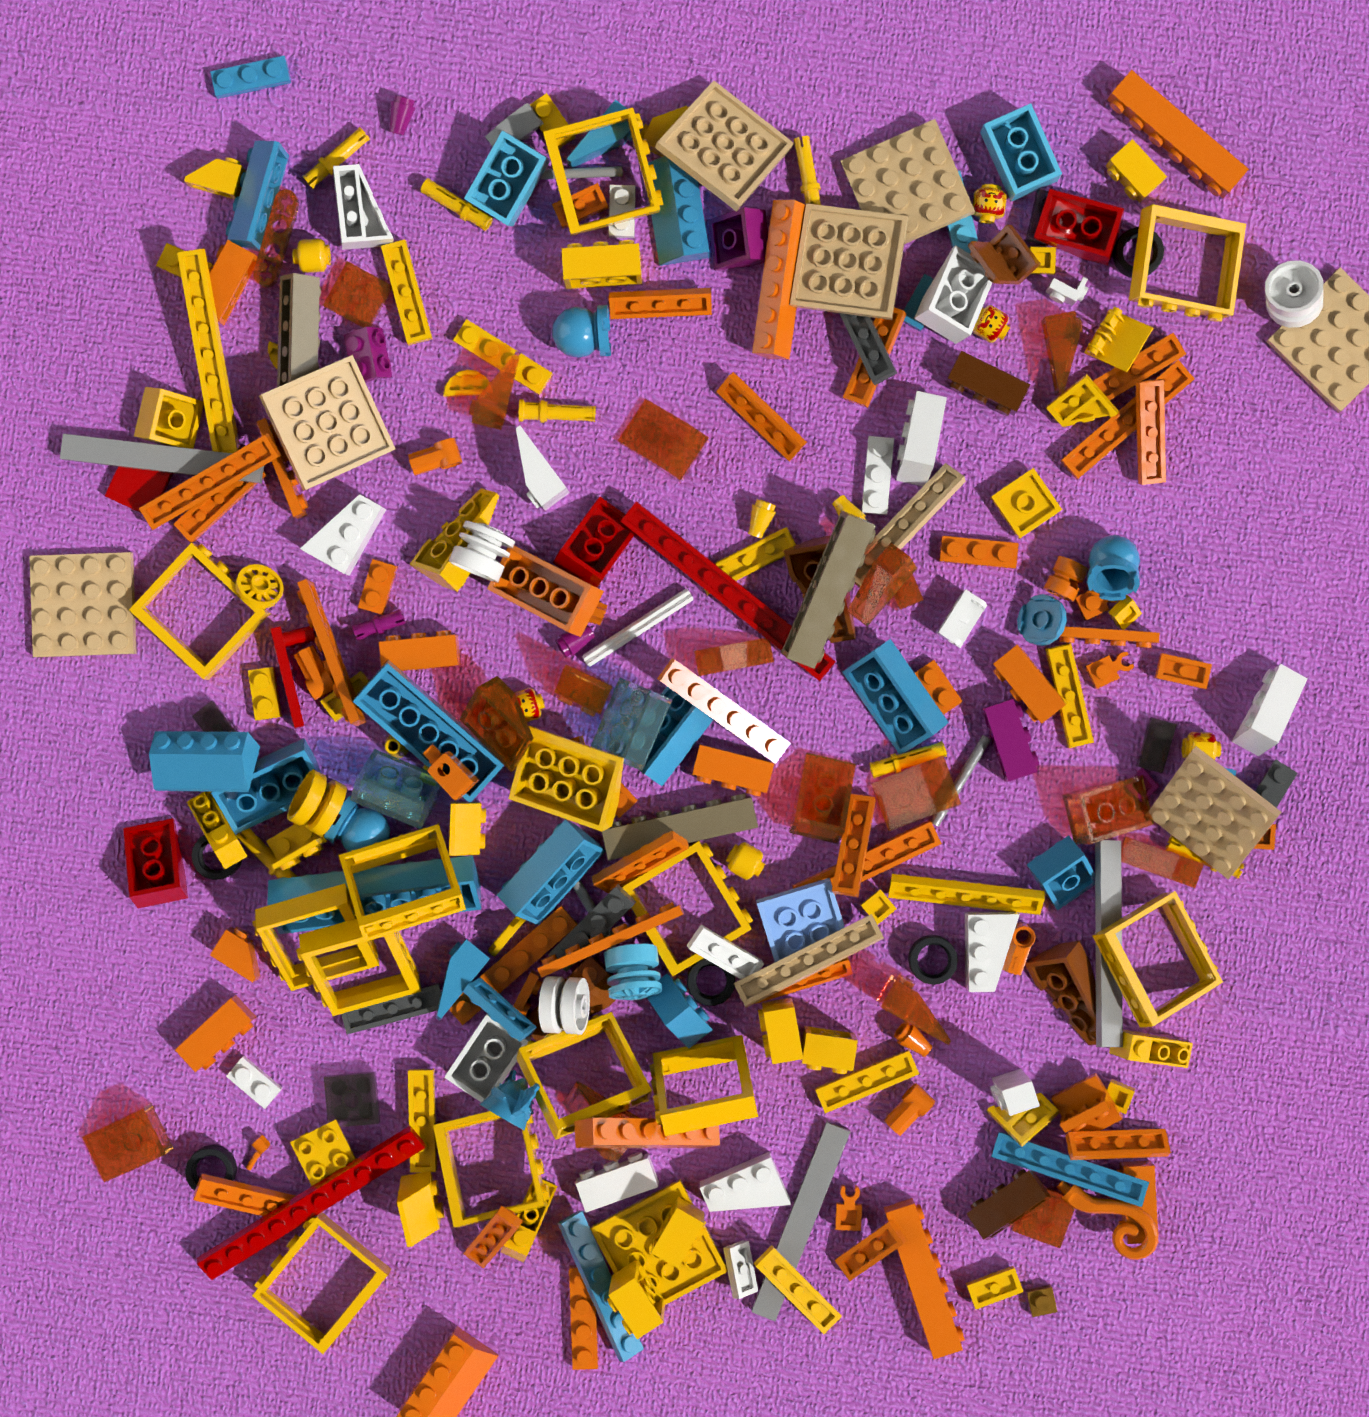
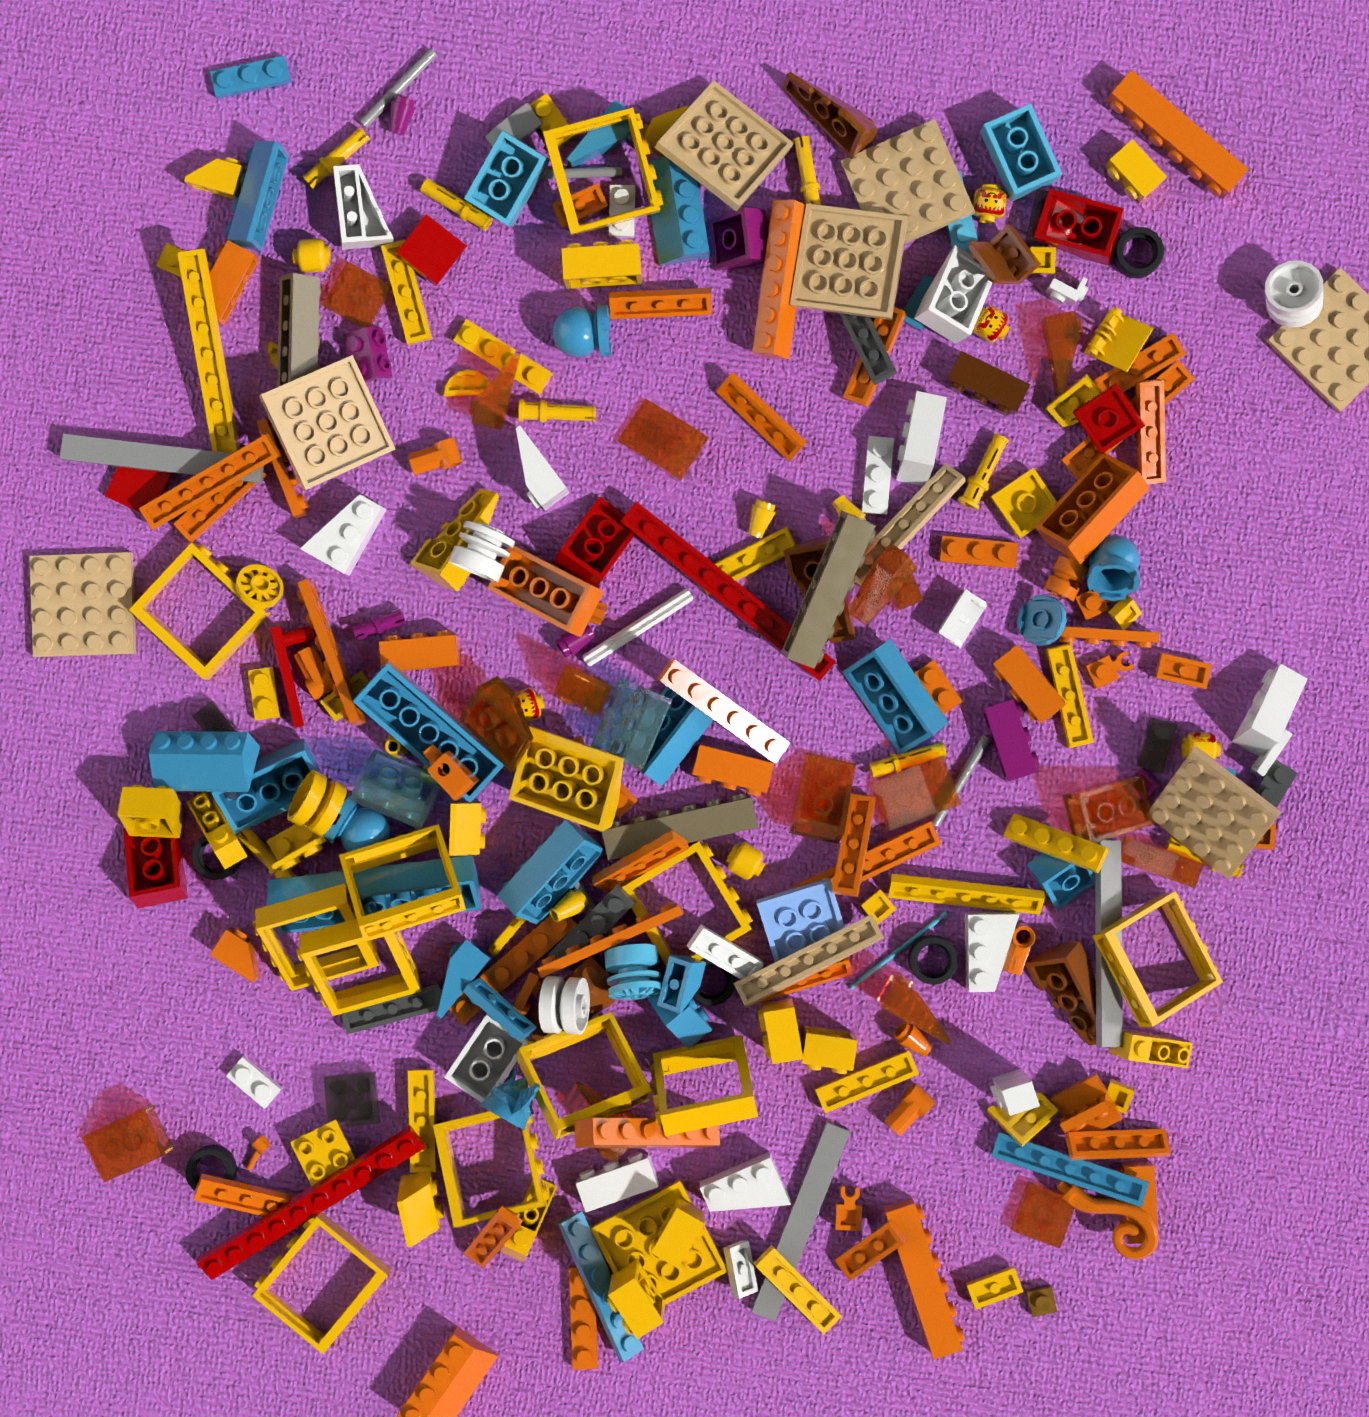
(151, 811): none -> yellow brick
(168, 418): yellow slope -> none
(216, 1034): orange brick -> none
(280, 239): clear orange beam -> none
(377, 586): orange plate -> none
(398, 88): none -> light grey bar
(431, 250): none -> red tile
(571, 904): none -> yellow cone
(680, 982): none -> dark azure slope
(733, 656): clear orange slope -> none
(839, 120): none -> dark orange wedge
(898, 950): none -> medium azure piece
(978, 483): none -> yellow pin
(1008, 1204): reddish brown brick -> none
(1056, 843): none -> yellow plate
(1092, 507): none -> orange brick
(1108, 418): none -> red tile
(1230, 267): yellow window -> none
(1266, 759): none -> white tile

